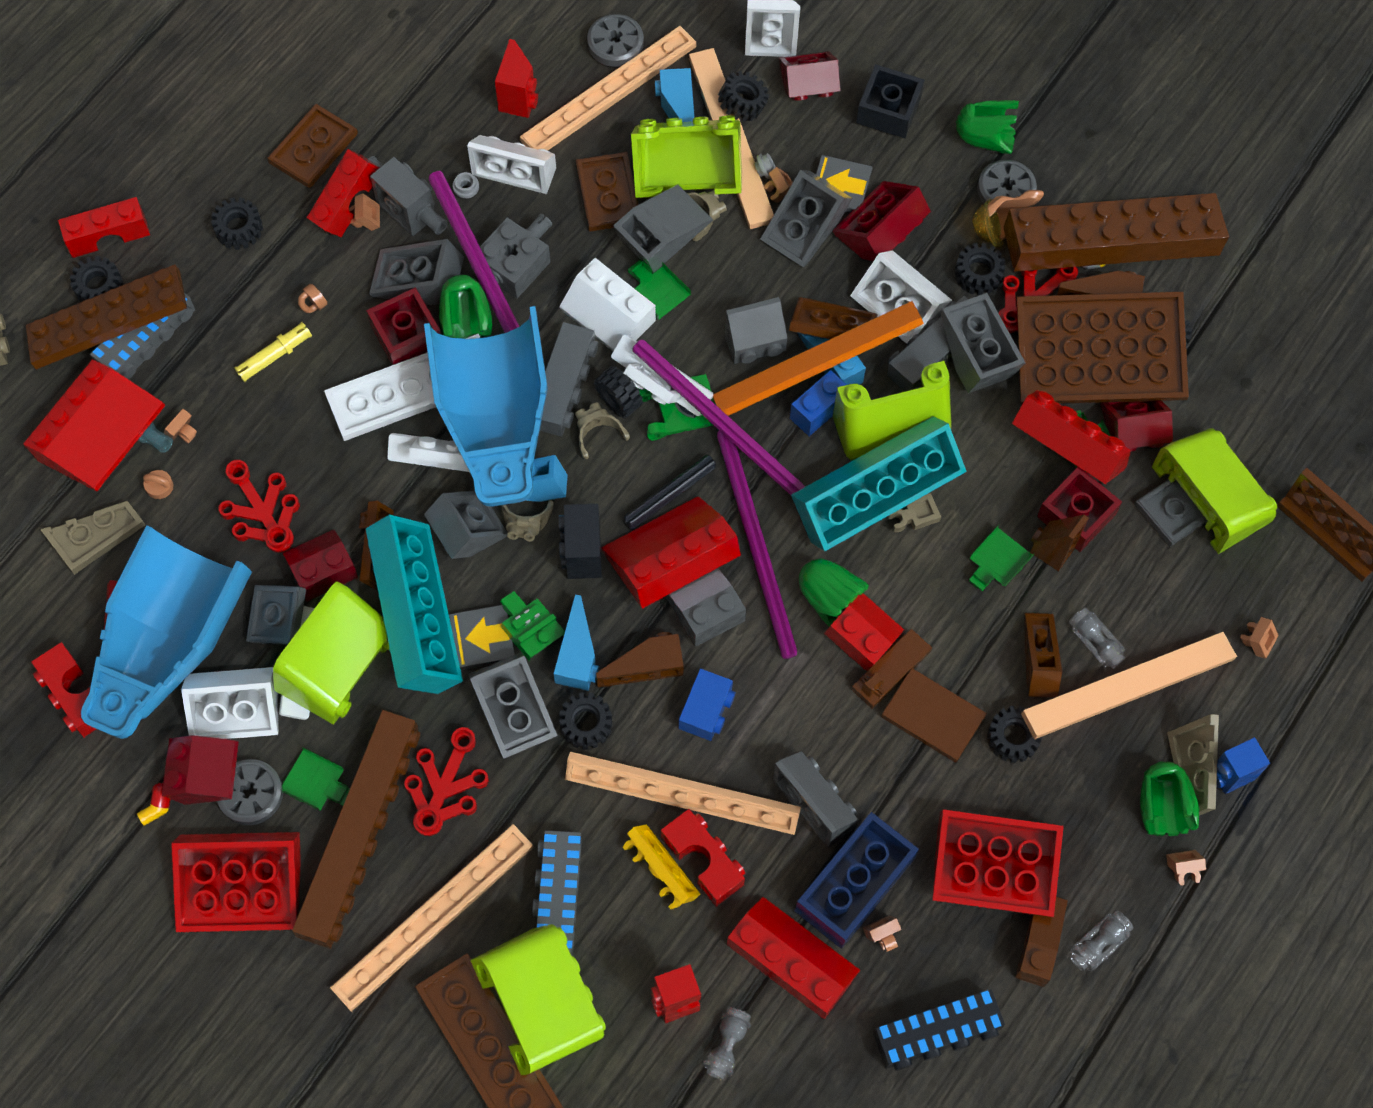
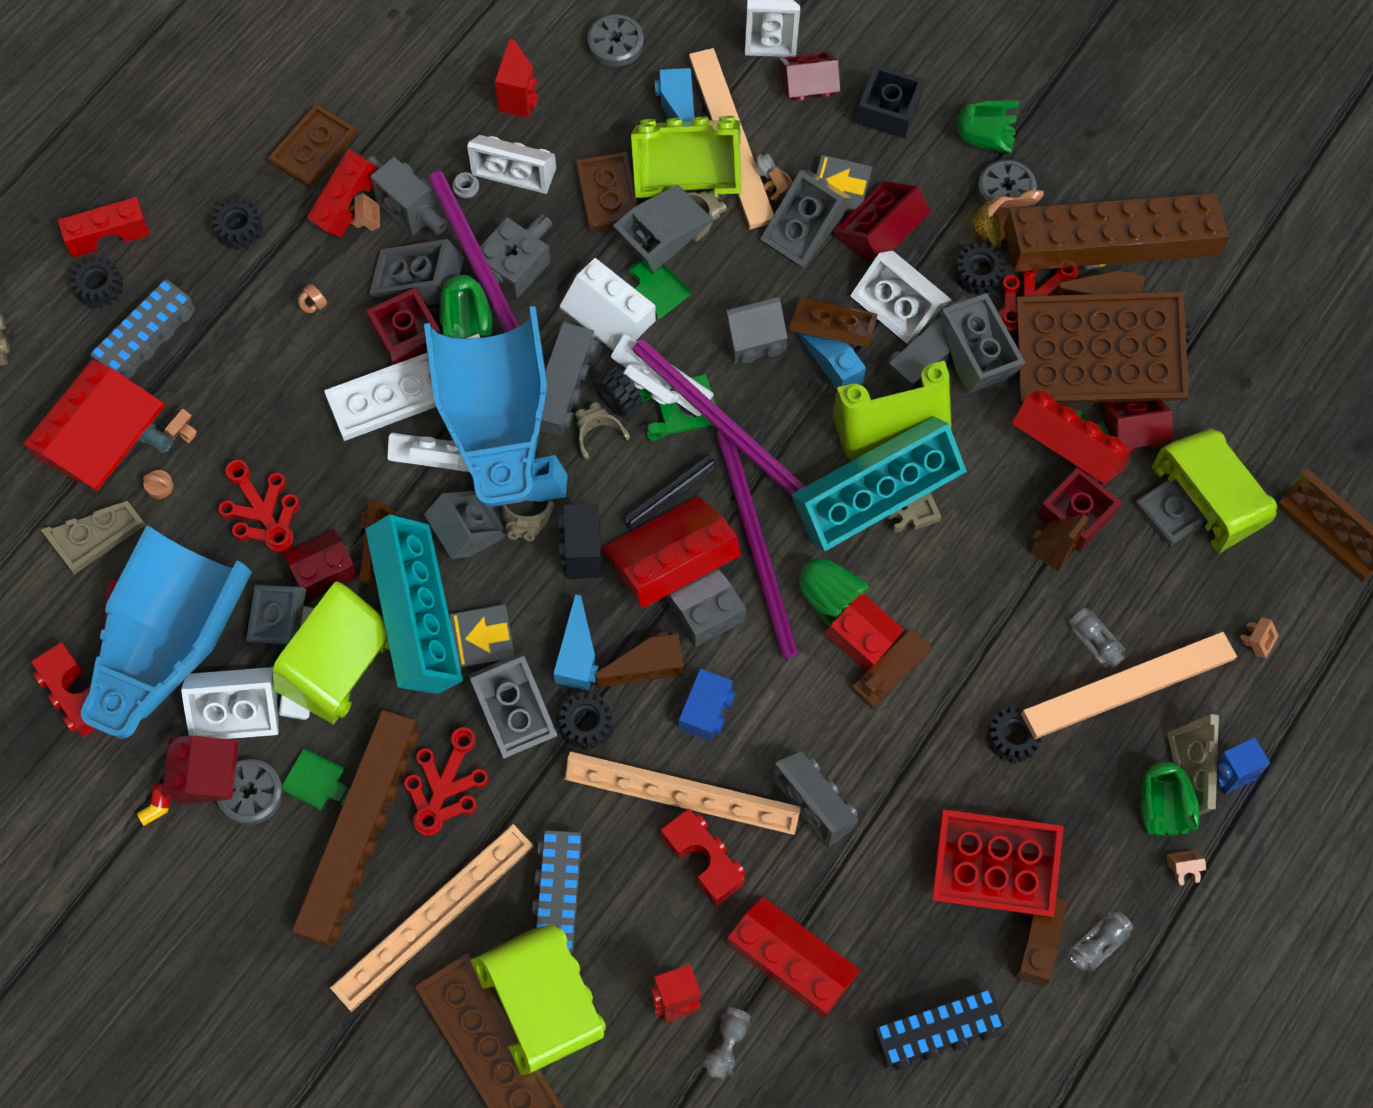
(105, 316): reddish brown plate -> none
(236, 881): red slope -> none
(281, 346): light yellow pin -> none
(530, 625): green piece -> none
(609, 90): light nougat tile -> none
(661, 865): yellow plate -> none
(749, 87): black tyre -> none
(816, 404): blue brick -> none
(818, 359): orange tile -> none
(856, 880): dark blue brick -> none
(883, 932): nougat tile -> none
(933, 715): reddish brown tile -> none
(999, 559): green piece -> none
(1042, 655): reddish brown slope -> none

